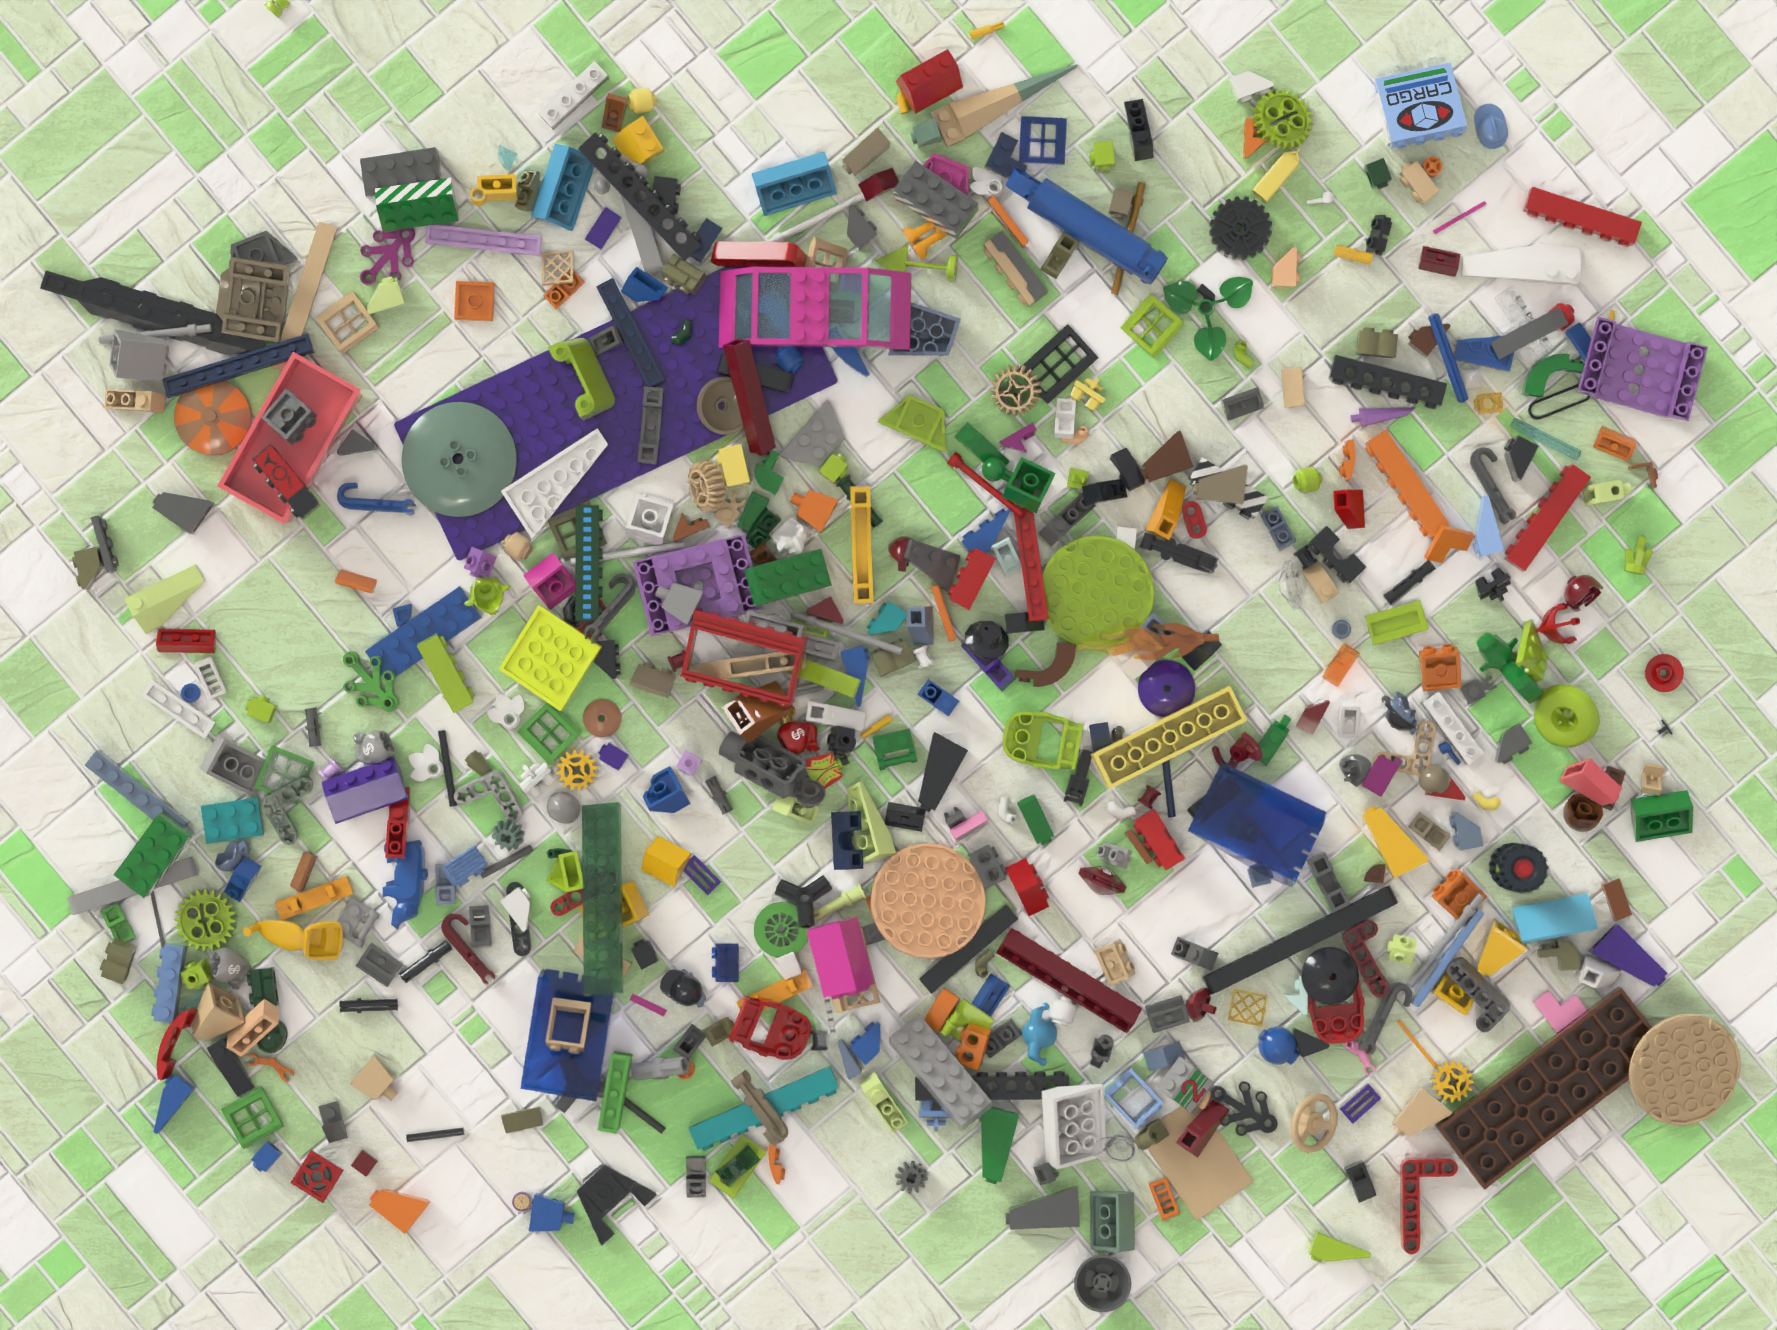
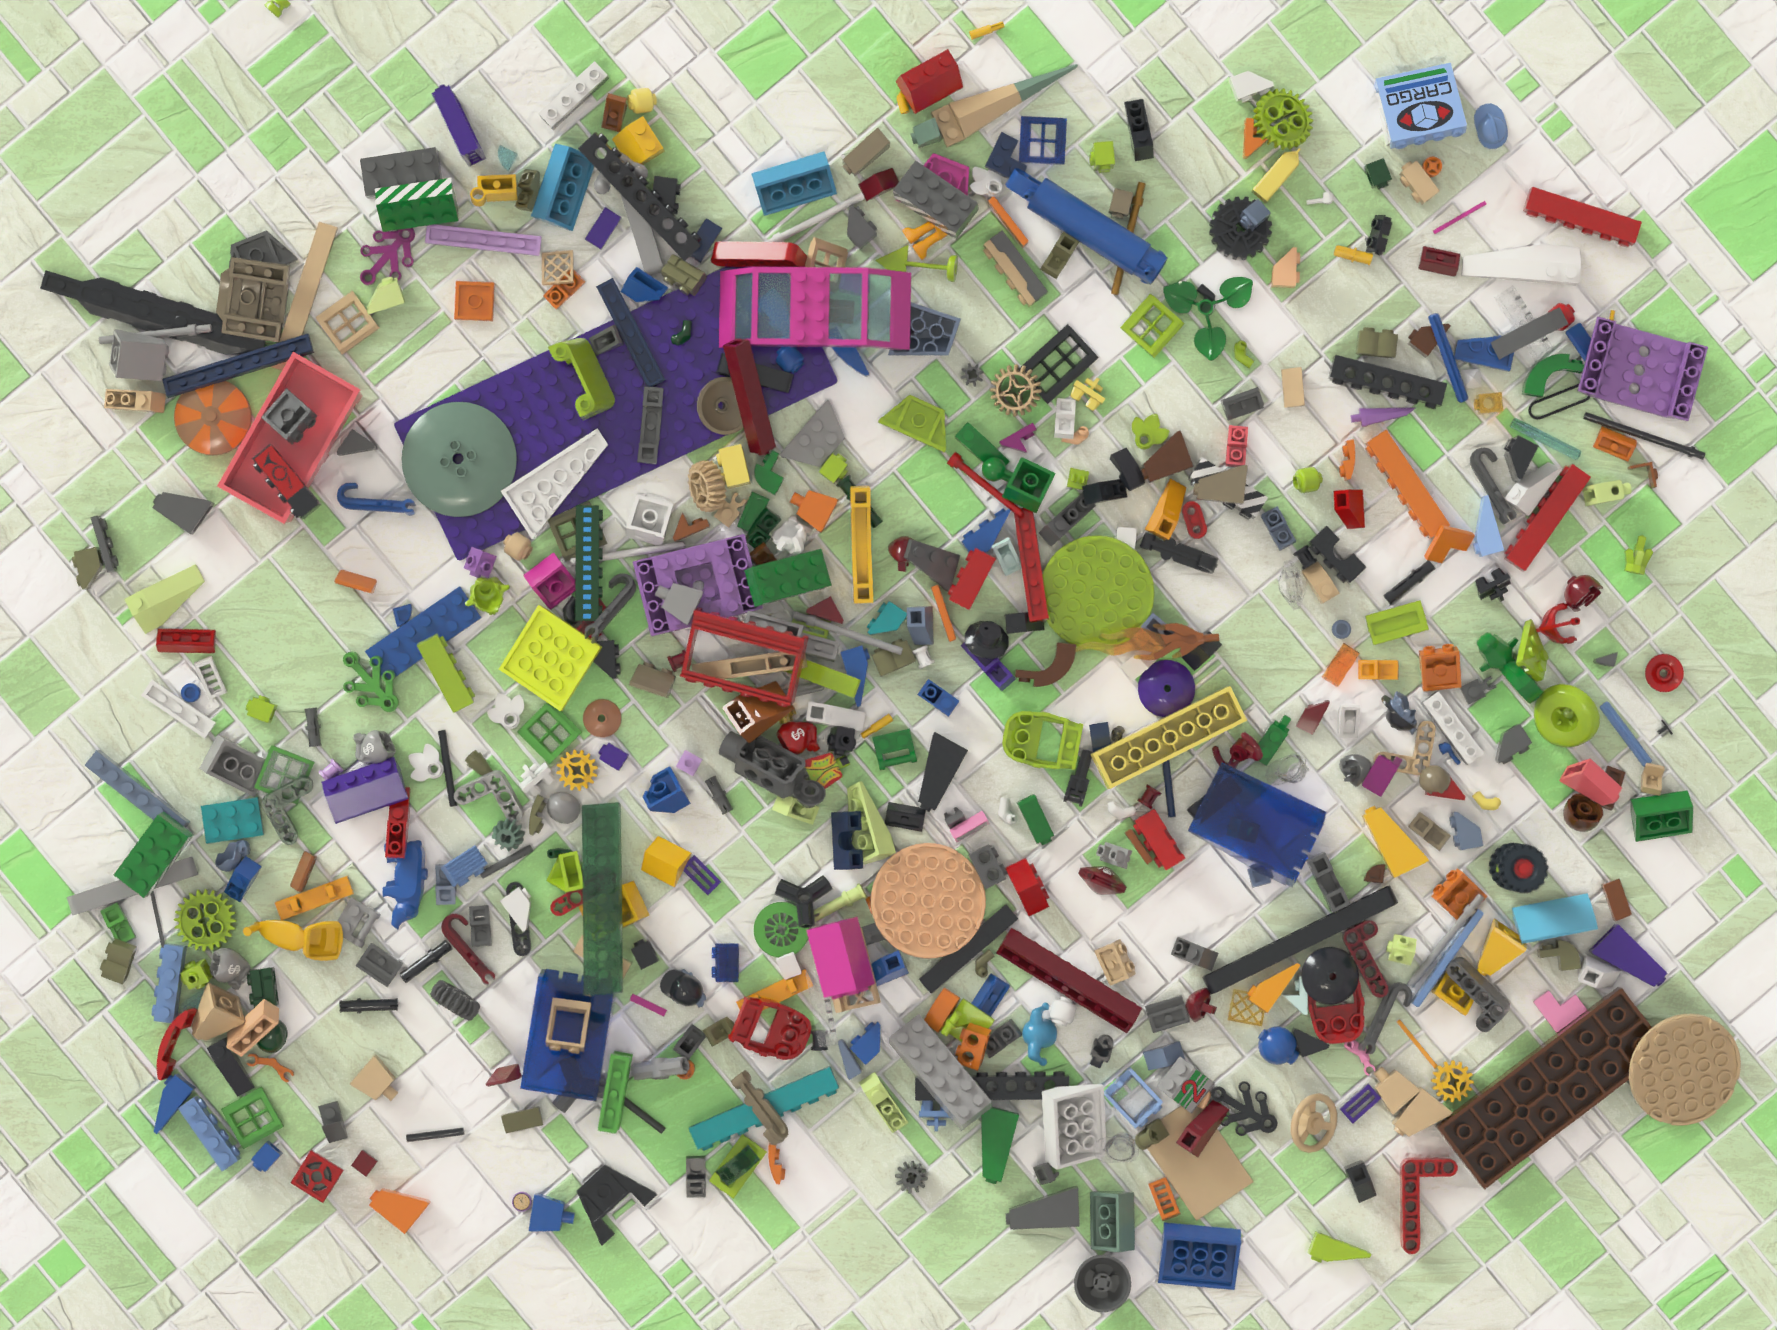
(210, 1133): none -> medium blue brick
(455, 1000): none -> dark grey gear
(458, 125): none -> dark purple window
(504, 1075): none -> slope
(535, 821): none -> olive slope
(889, 968): none -> blue slope
(973, 380): none -> dark grey gear
(1150, 429): none -> lime plate
(1199, 1256): none -> blue slope
(1236, 446): none -> coral slope
(1254, 215): none -> sand blue slope
(1268, 991): none -> light orange slope
(1287, 769): none -> clear piece
(1378, 669): none -> light orange slope
(1394, 1089): none -> tan torso
(1530, 490): none -> white slope
(1607, 660): none -> dark grey slope
(1625, 733): none -> medium blue axle
(1690, 451): none -> black bar

